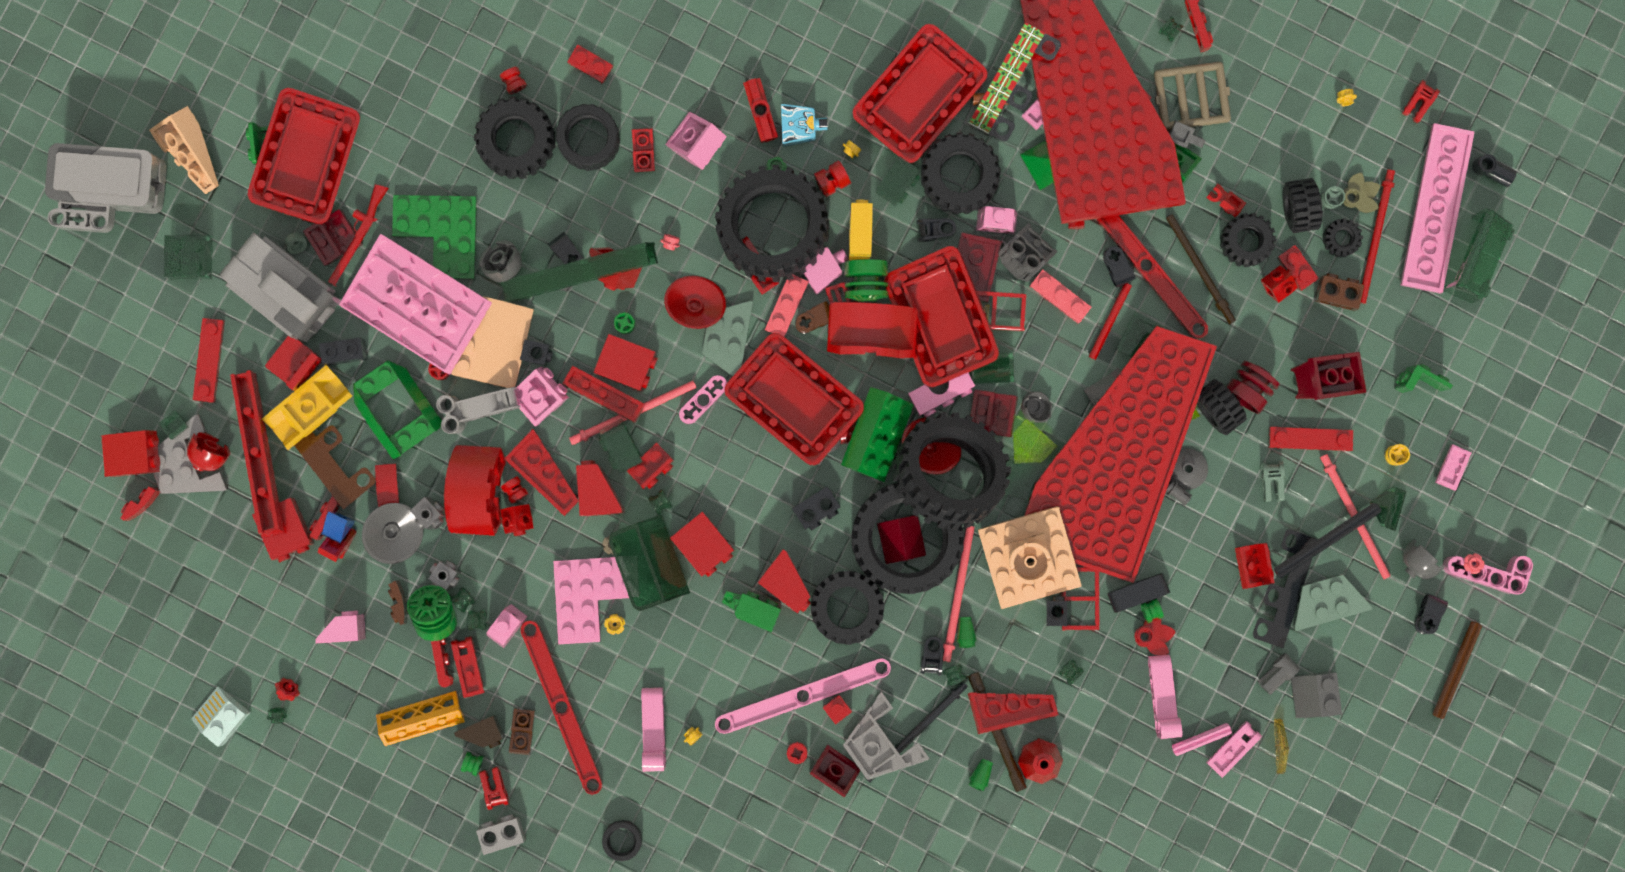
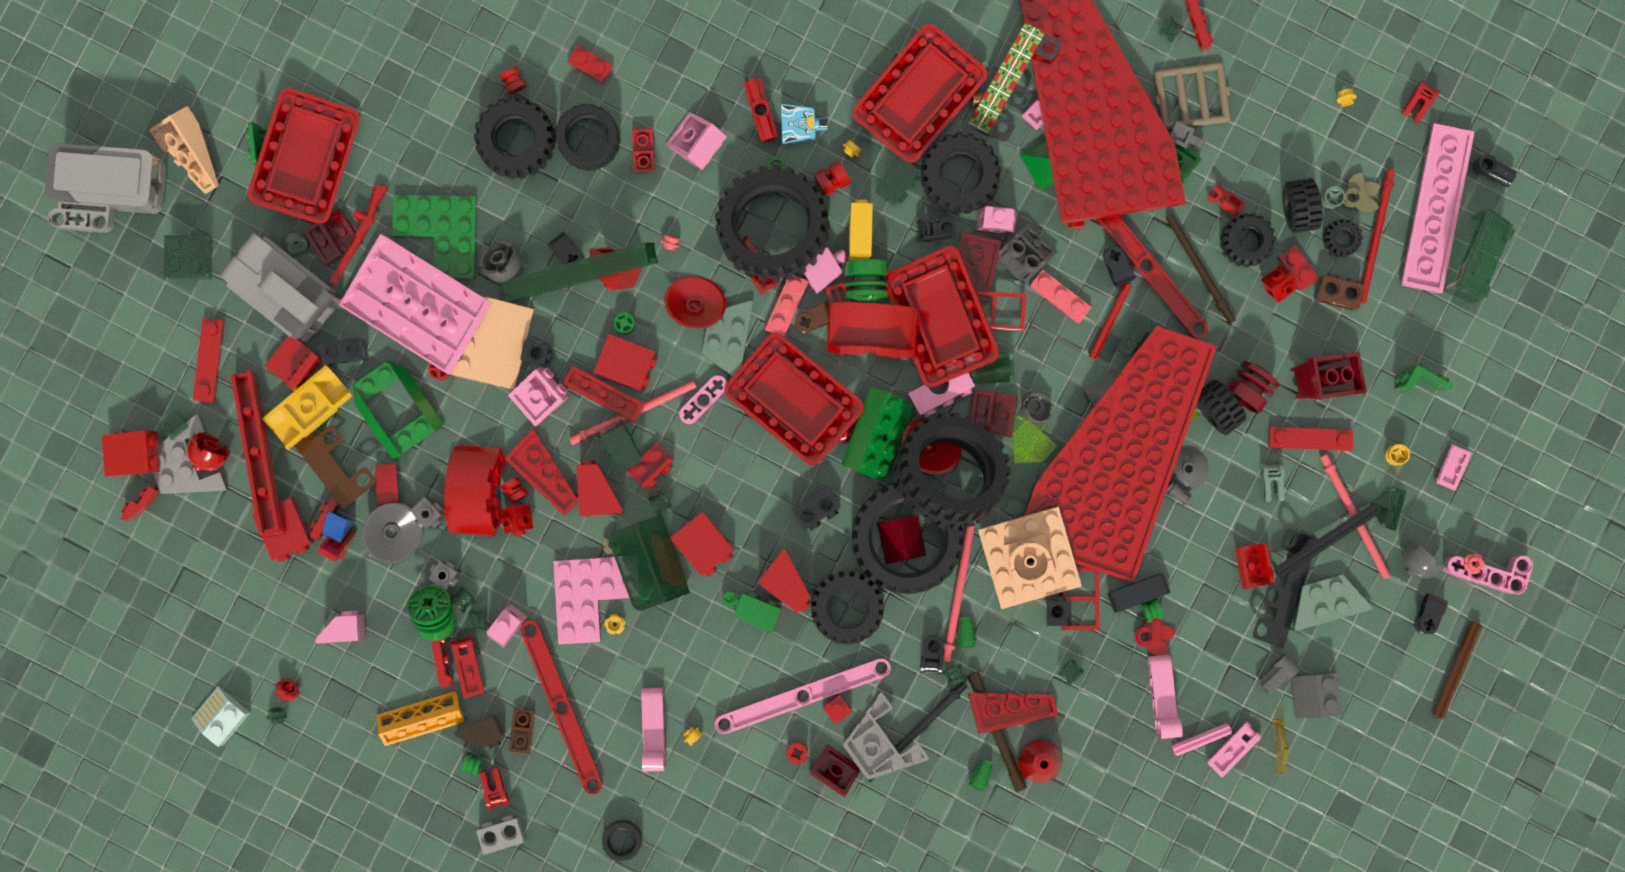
(399, 610): reddish brown slope -> none
(475, 408): light grey piece -> none

